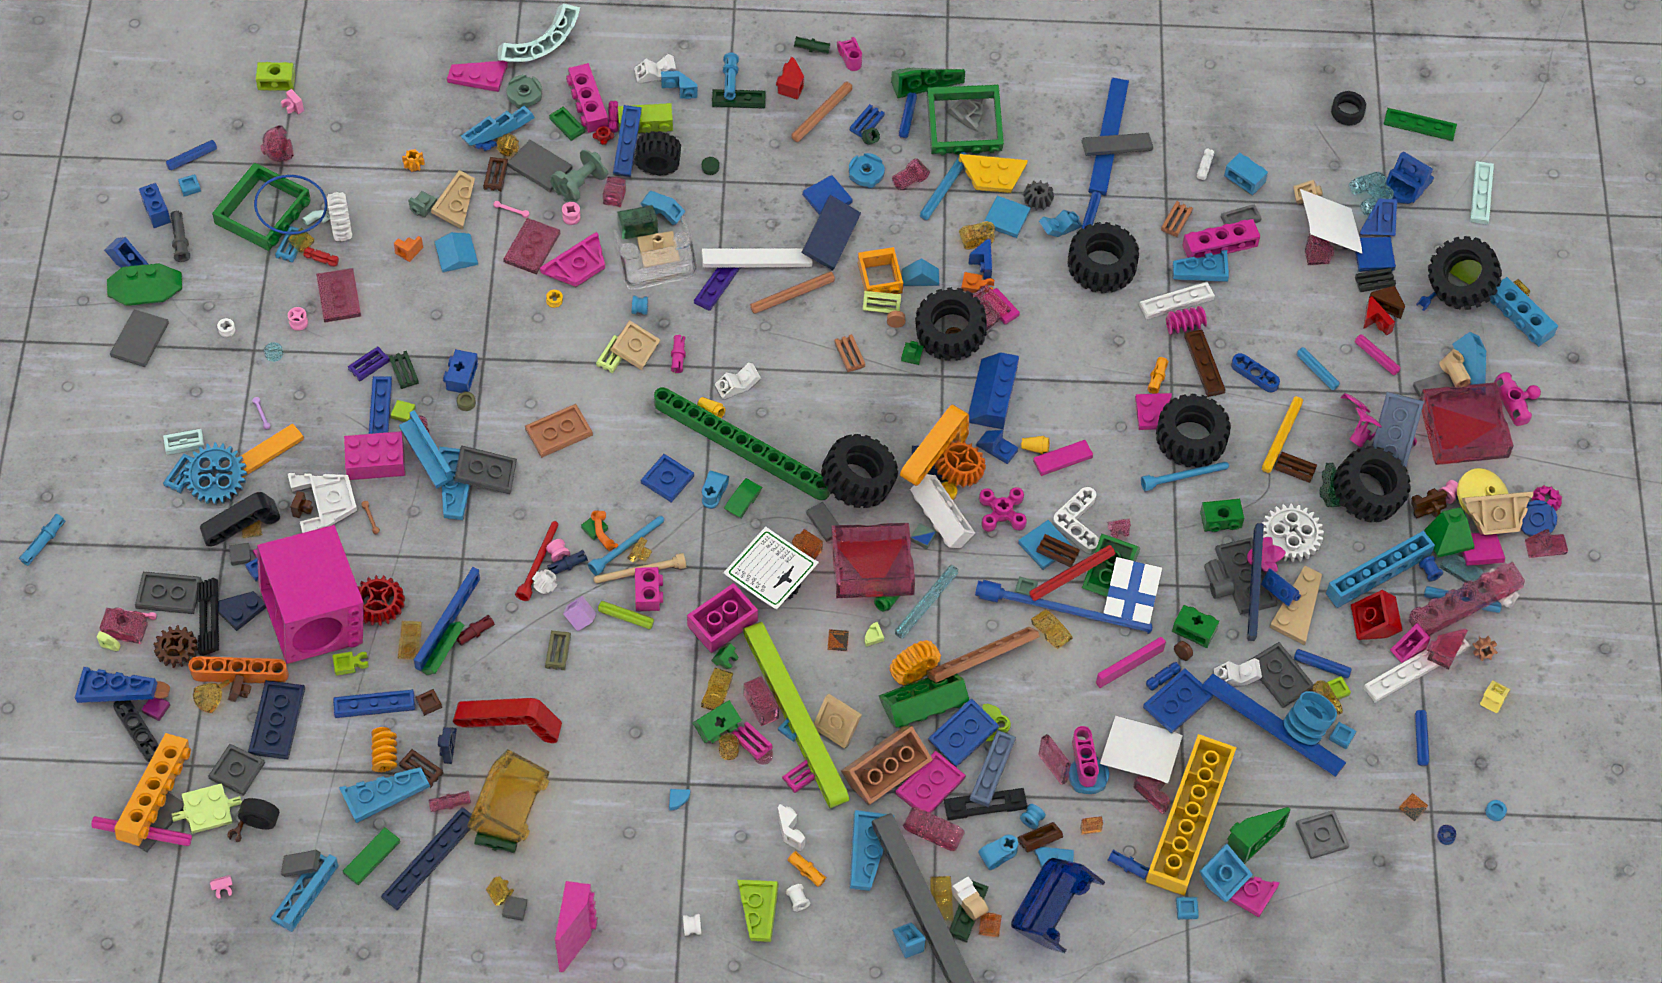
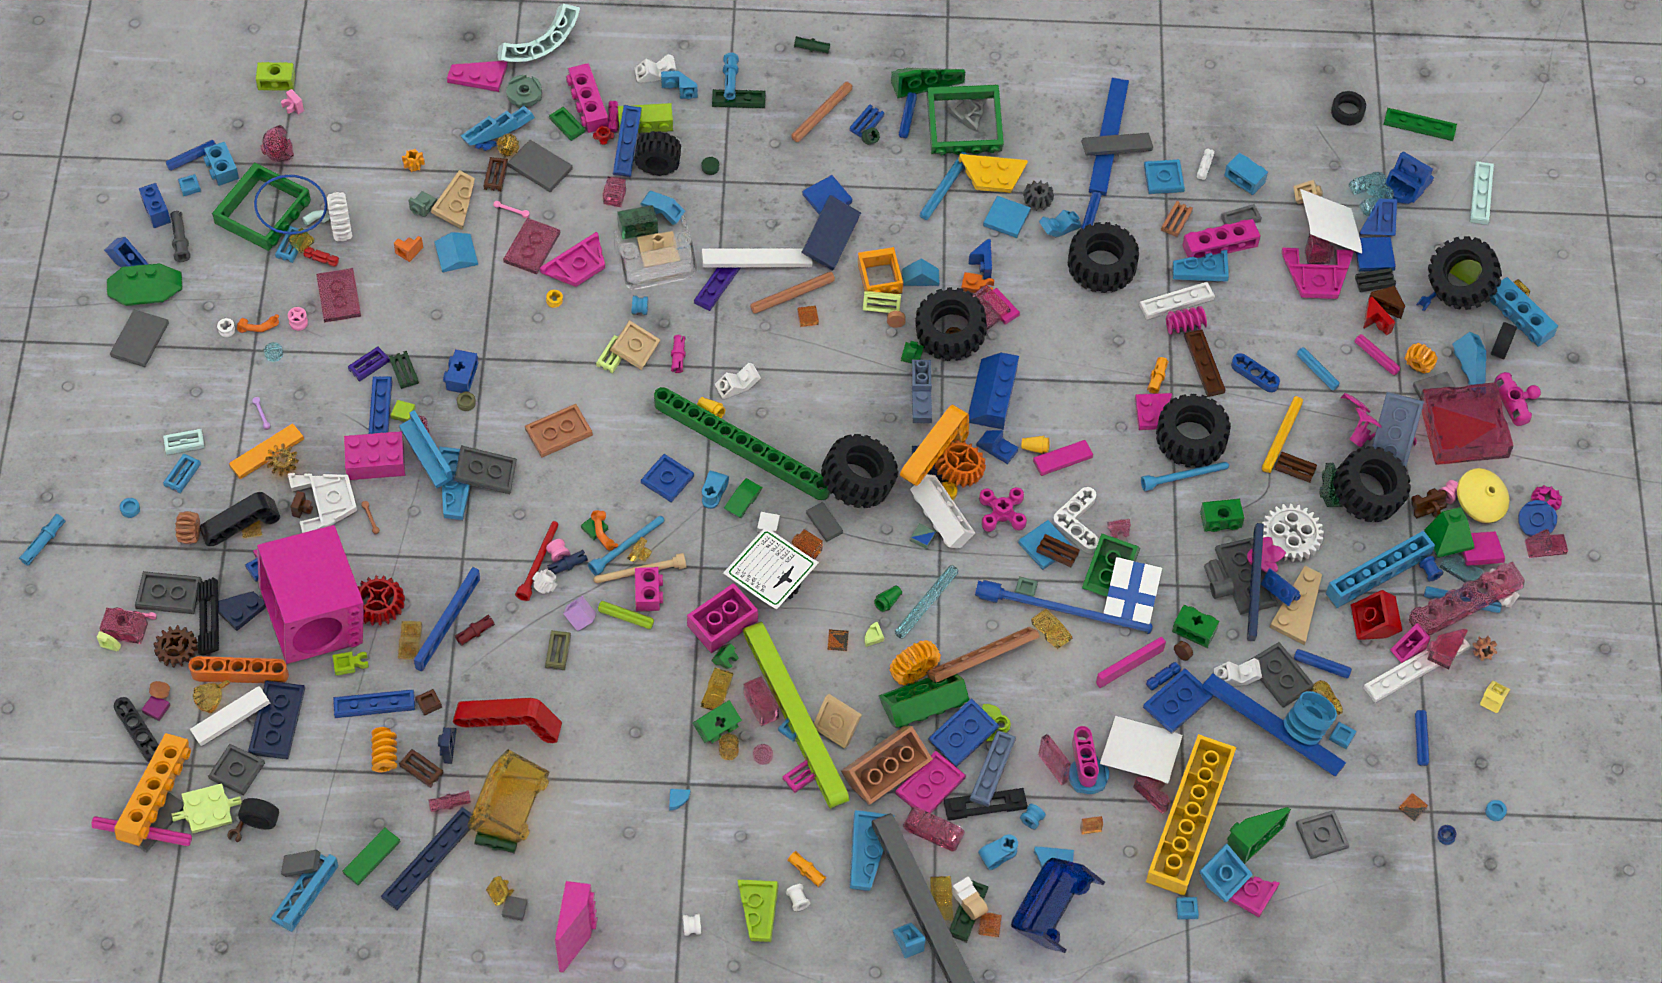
(104, 686): blue wing -> none
(129, 507): none -> dark azure tile
(187, 527): none -> nougat gear
(216, 457): dark azure gear -> none
(221, 163): none -> dark azure brick
(221, 883): bright pink tile -> none
(230, 716): none -> white tile
(238, 689): reddish brown tile -> none
(240, 553): dark grey tile -> none
(243, 325): none -> orange piece
(274, 457): none -> clear yellow gear
(374, 796): dark azure wing -> none
(443, 648): green tile -> none
(569, 184): sand green piece -> none
(574, 215): bright pink wheel -> none
(748, 727): dark pink tile -> none
(768, 520): none -> white tile
(787, 821): white slope -> none
(791, 81): red slope -> none
(808, 316): none -> clear orange tile
(845, 341): nougat tile -> none
(850, 53): dark pink piece -> none
(864, 178): dark azure plate -> none
(872, 560): clear pink tile -> none
(913, 172): clear pink piece -> none
(921, 391): none -> sand blue slope
(975, 235): clear yellow piece -> none
(1040, 837): reddish brown tile -> none
(1072, 573): red axle -> none
(1128, 864): blue pin -> none
(1164, 176): none -> dark azure tile
(1316, 279): none -> dark pink wing
(1339, 688): lime tile -> none
(1421, 358): none -> light orange gear
(1453, 365): tan piece -> none
(1498, 512): tan wing -> none
(1504, 340): none -> black tyre

